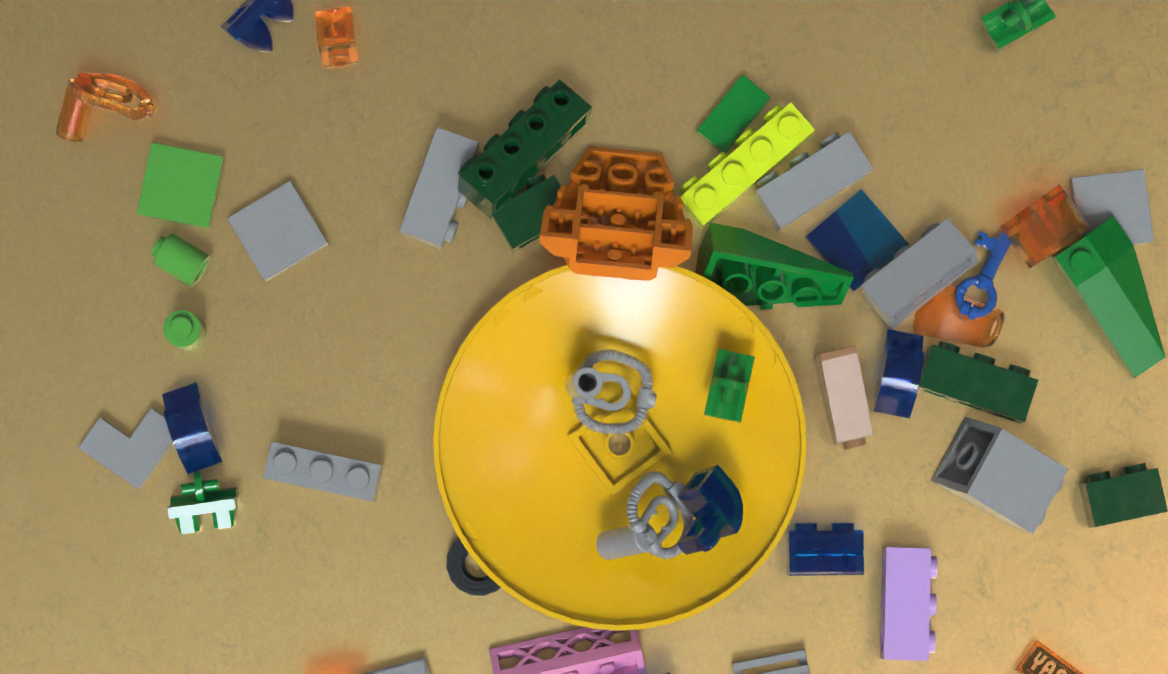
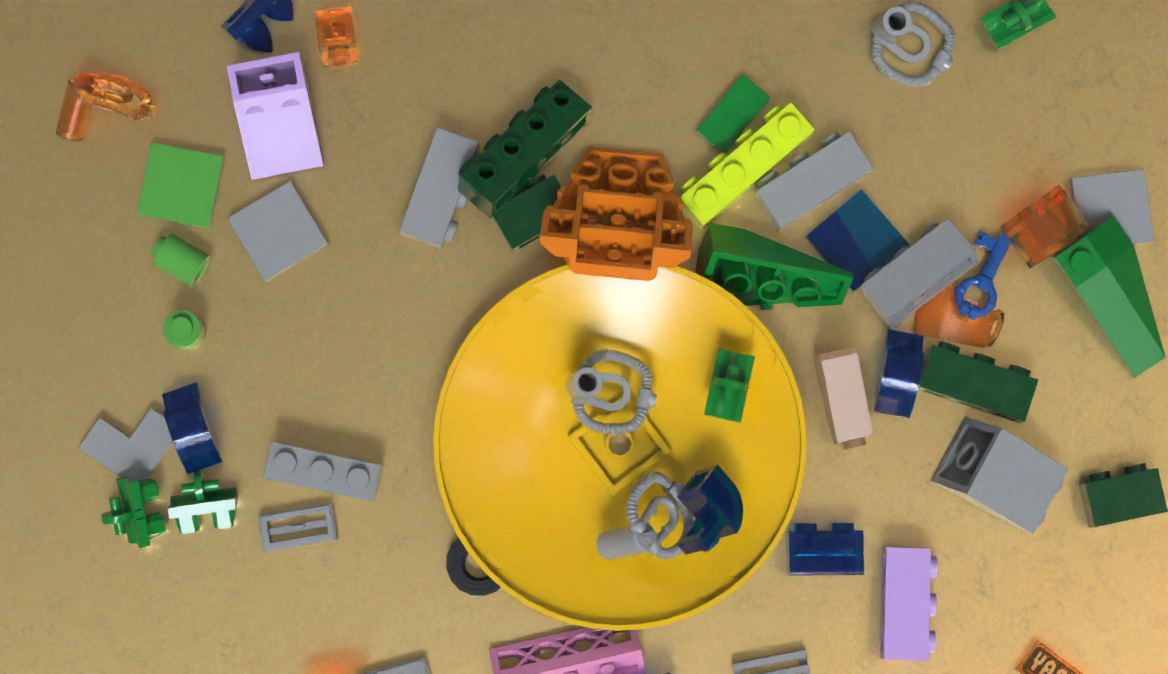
(128, 511): none -> green hips
(275, 115): none -> lavender slope
(329, 522): none -> light grey tile
(897, 22): none -> light grey piece

